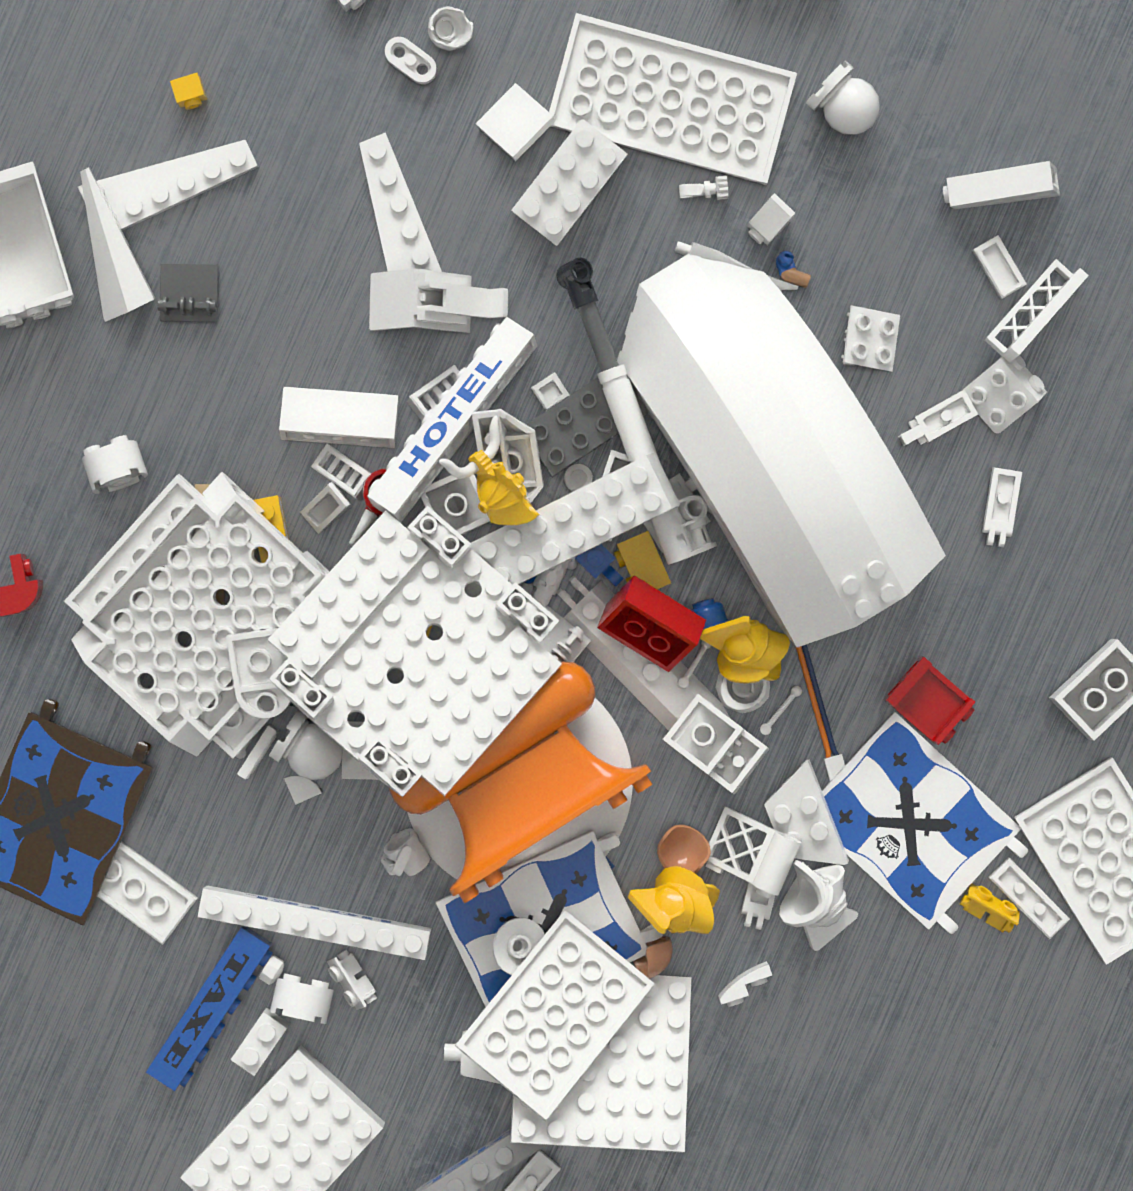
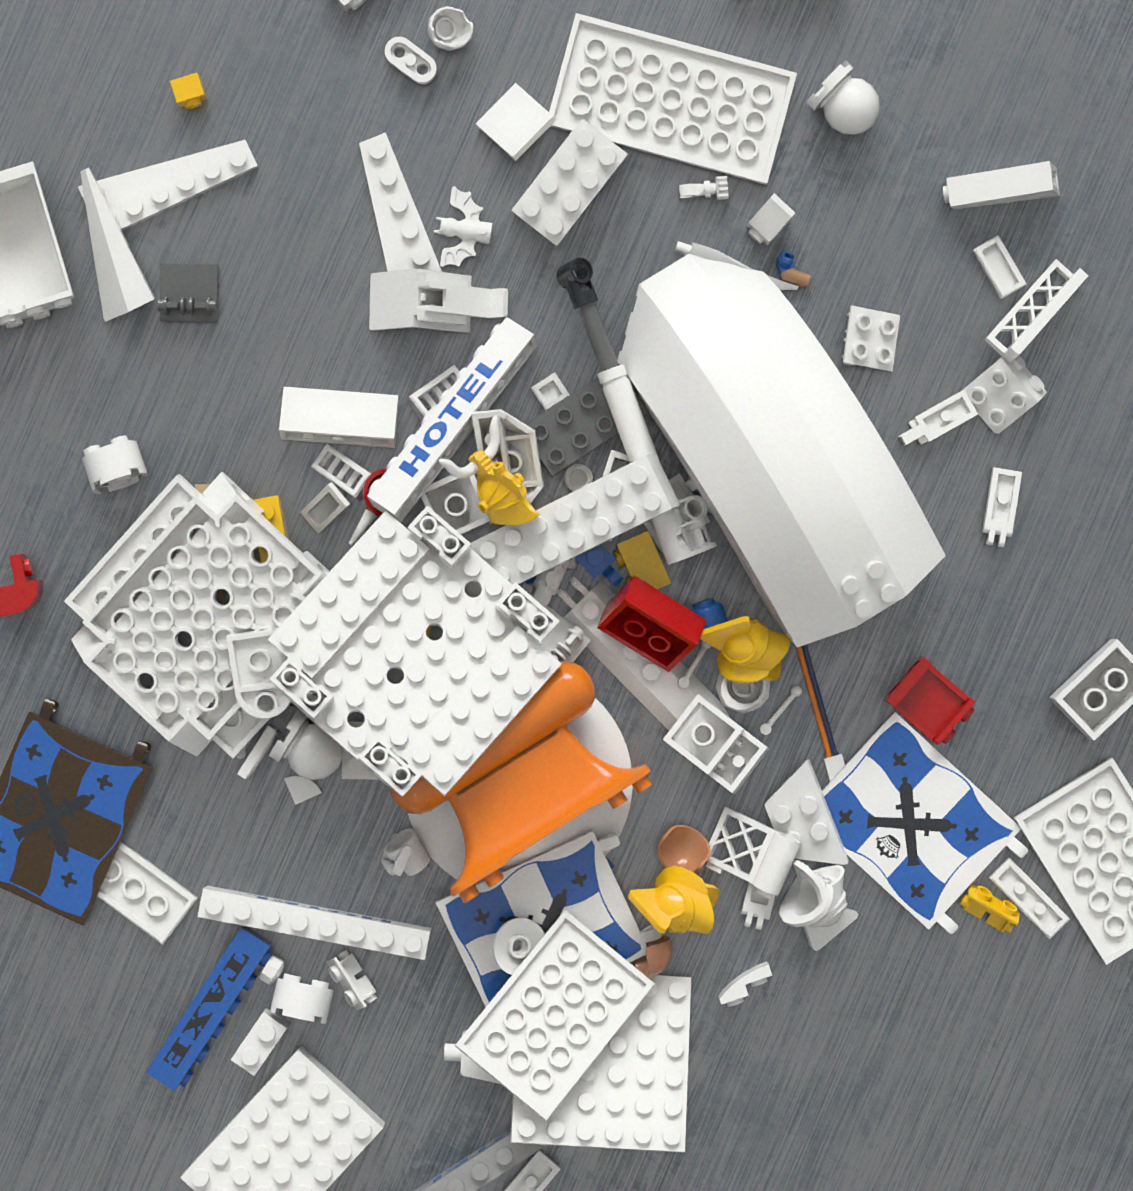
(468, 230): none -> white animal

